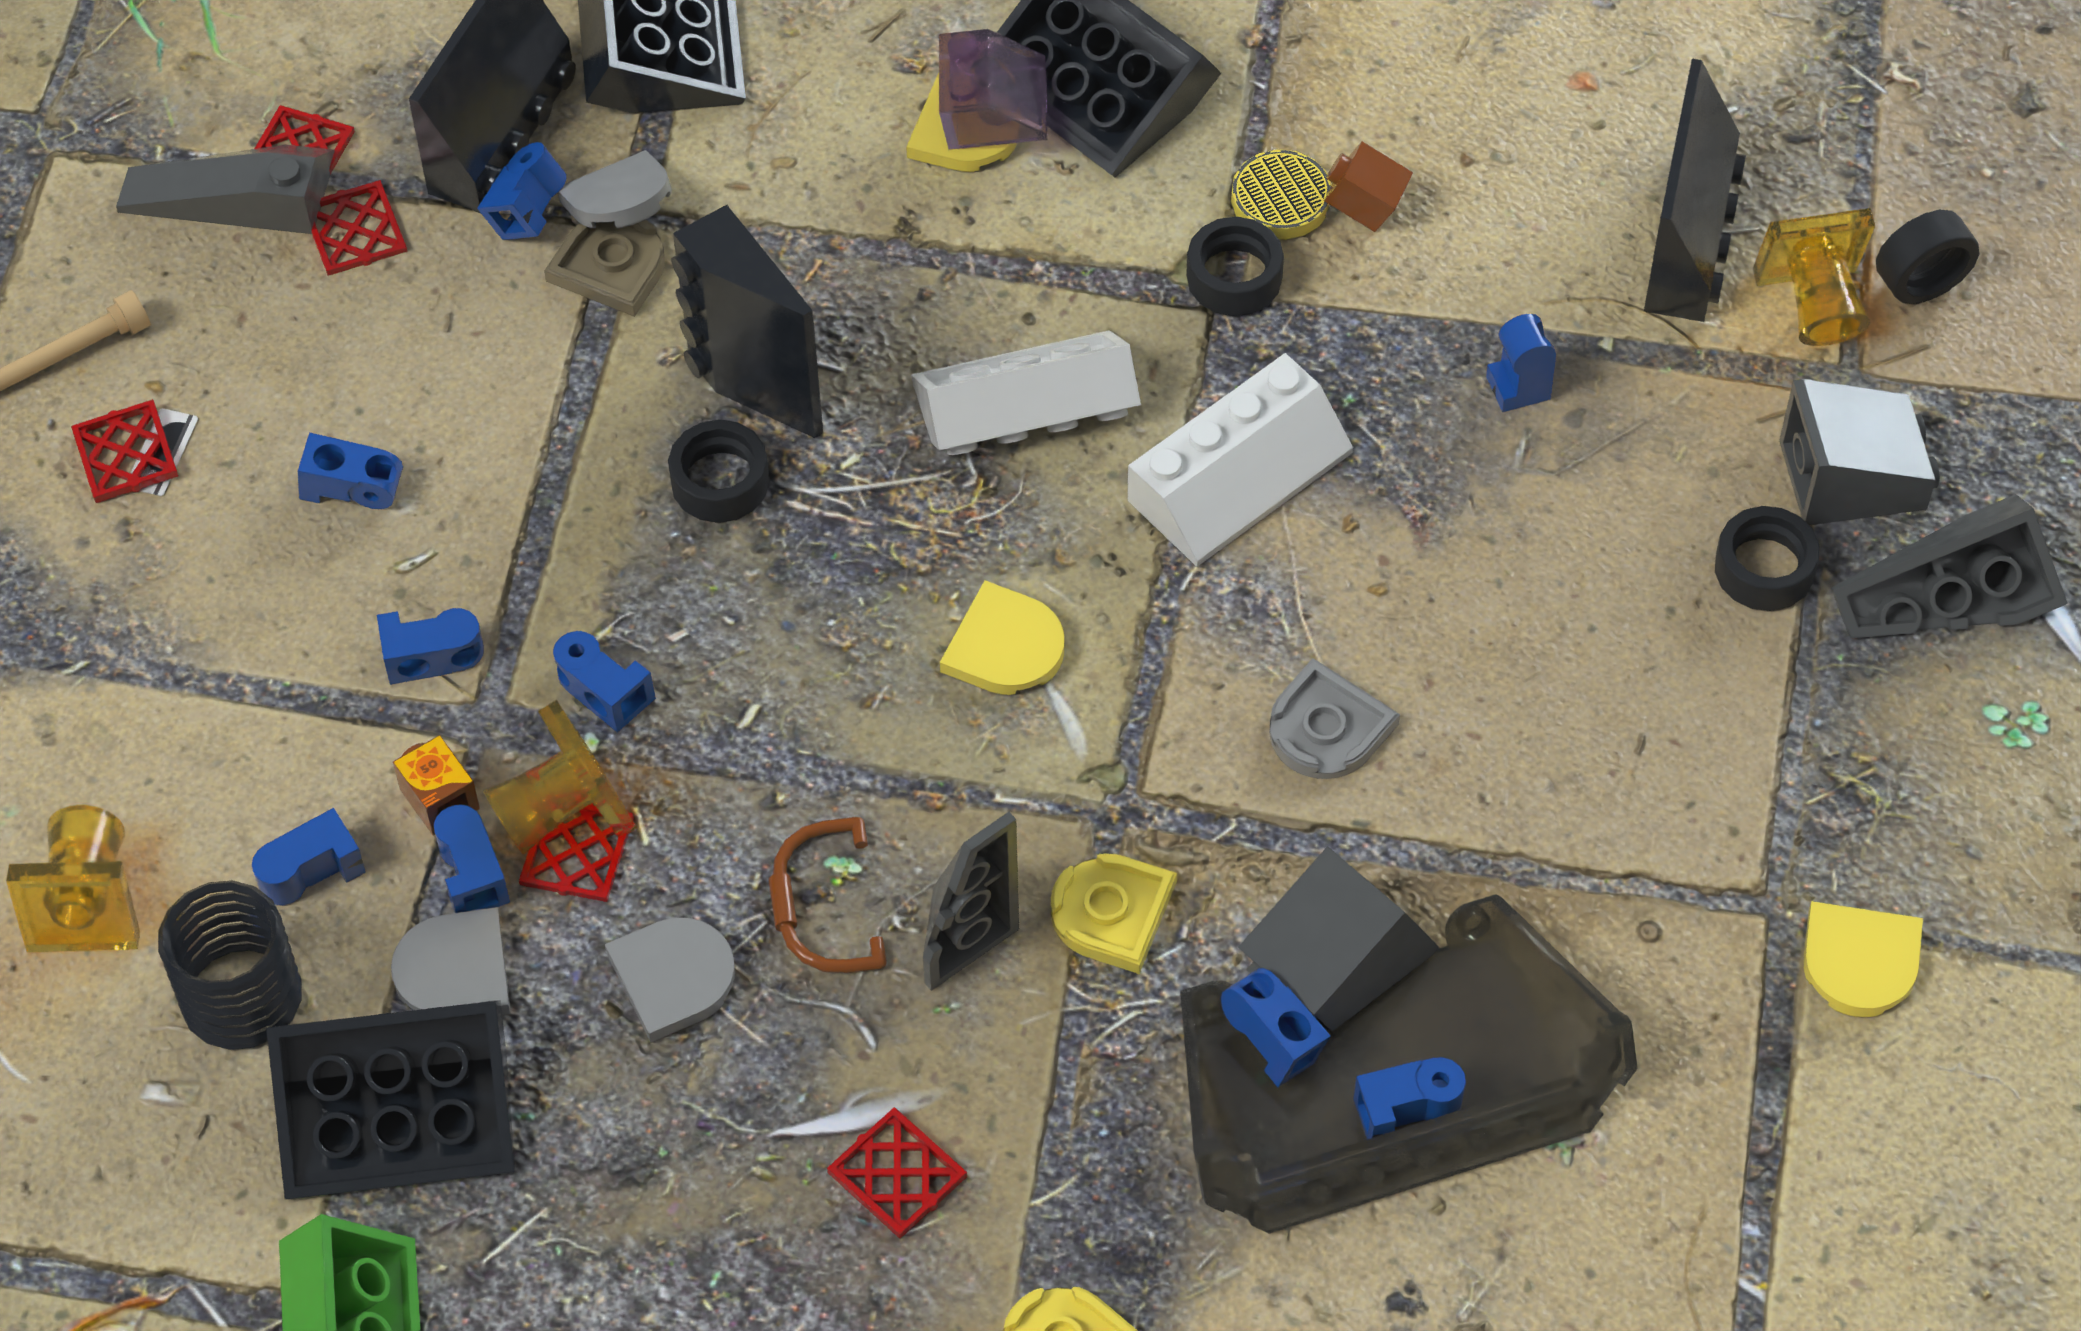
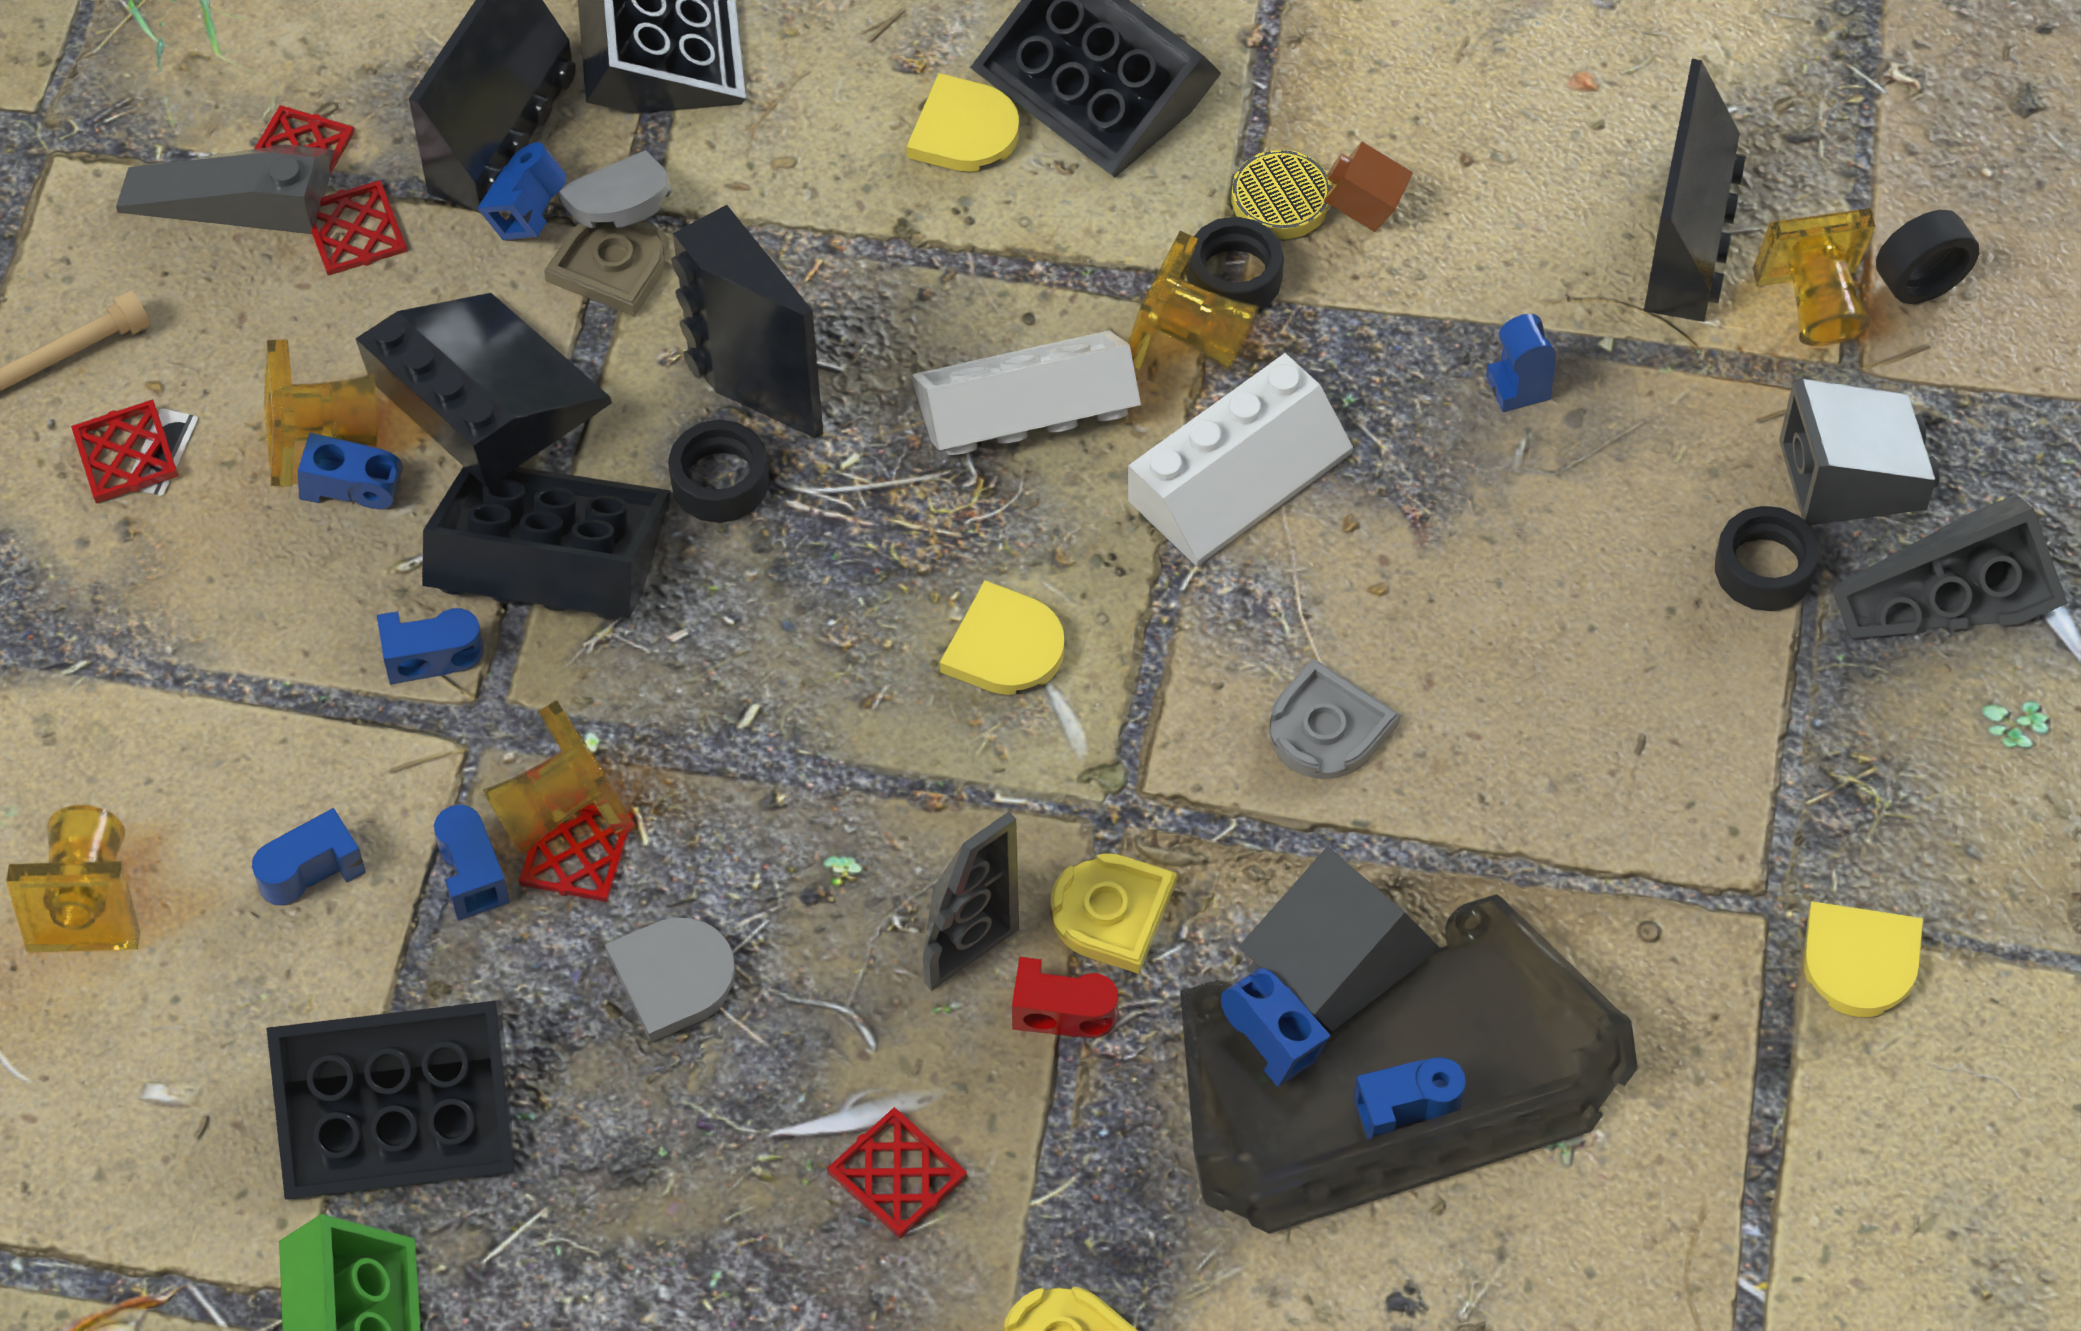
(187, 955): black piece -> none
(329, 408): none -> clear yellow plant
(434, 780): brick -> none
(452, 961): light grey tile -> none
(479, 382): none -> black slope
(545, 540): none -> black slope
(600, 682): blue leg -> none
(784, 906): dark orange piece -> none
(990, 90): slope -> none
(1063, 1004): none -> red leg
(1189, 313): none -> clear yellow plant

